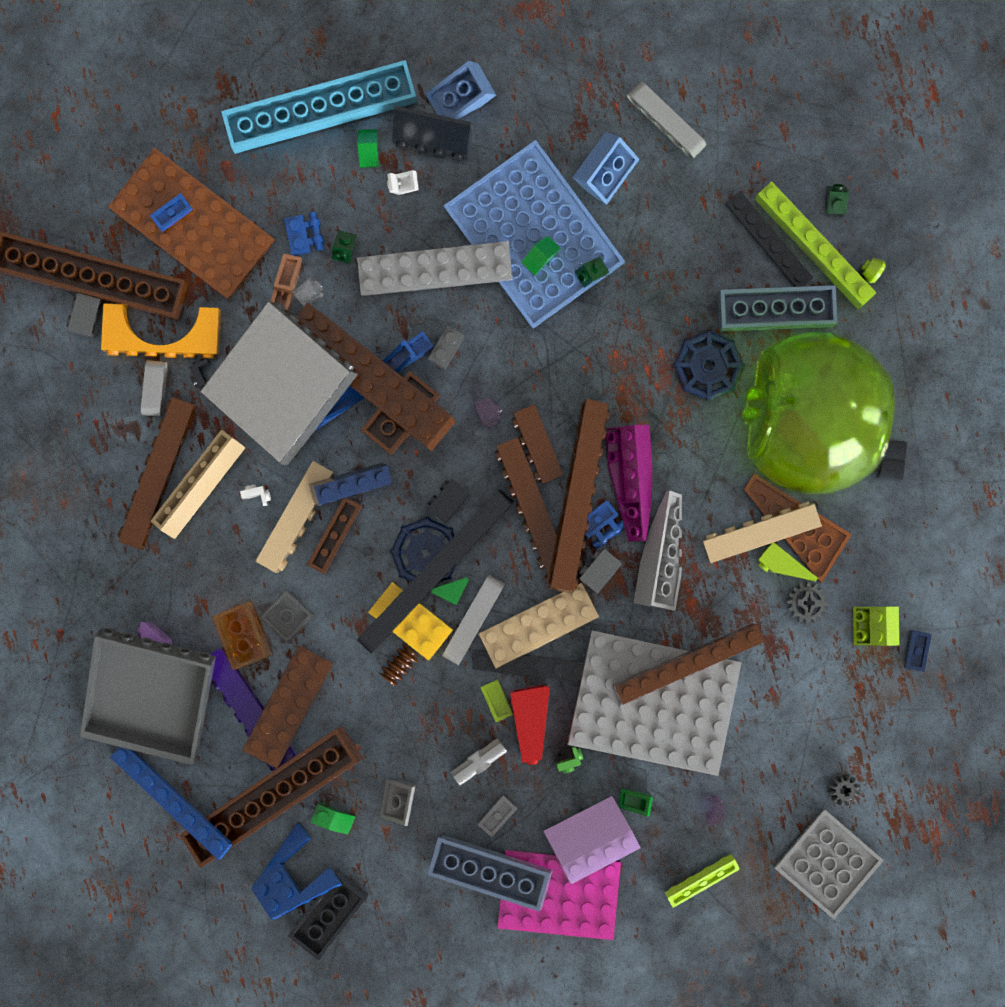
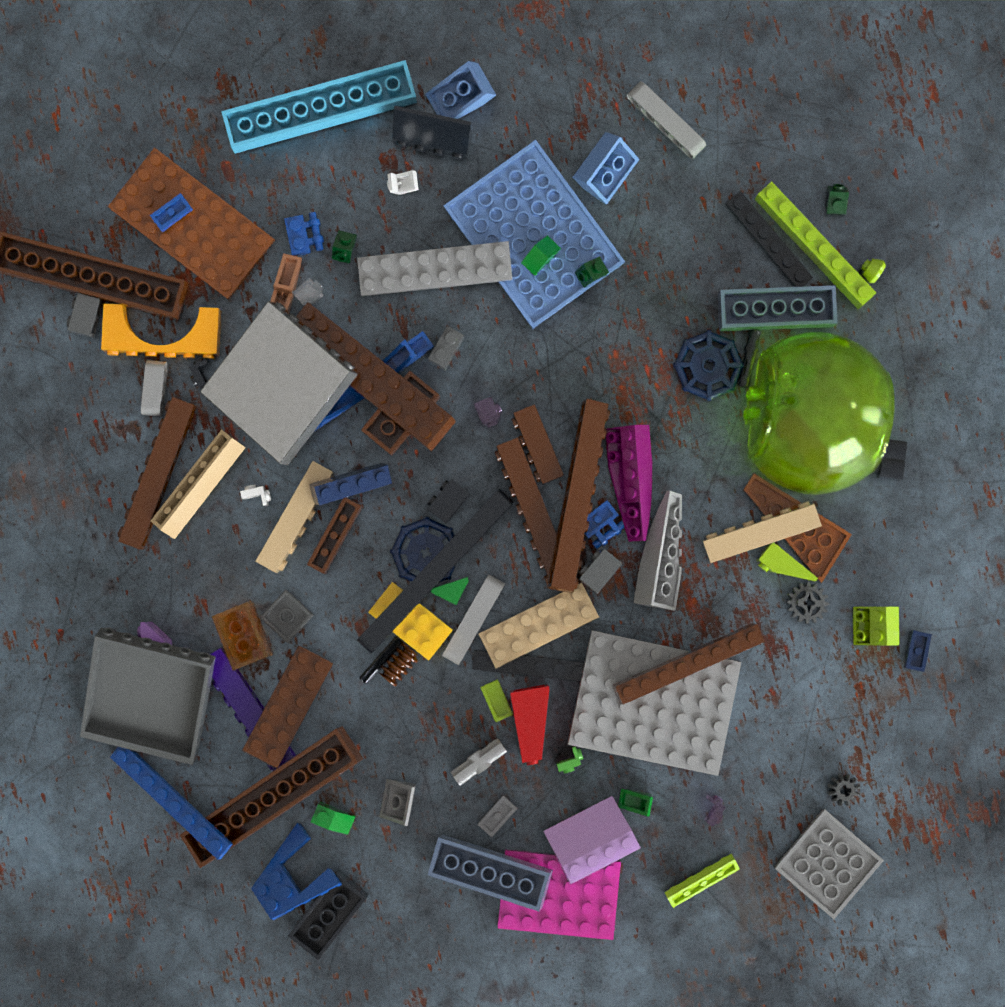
(368, 148): green slope -> none
(381, 660): none -> black axle
(751, 350): none -> black pin

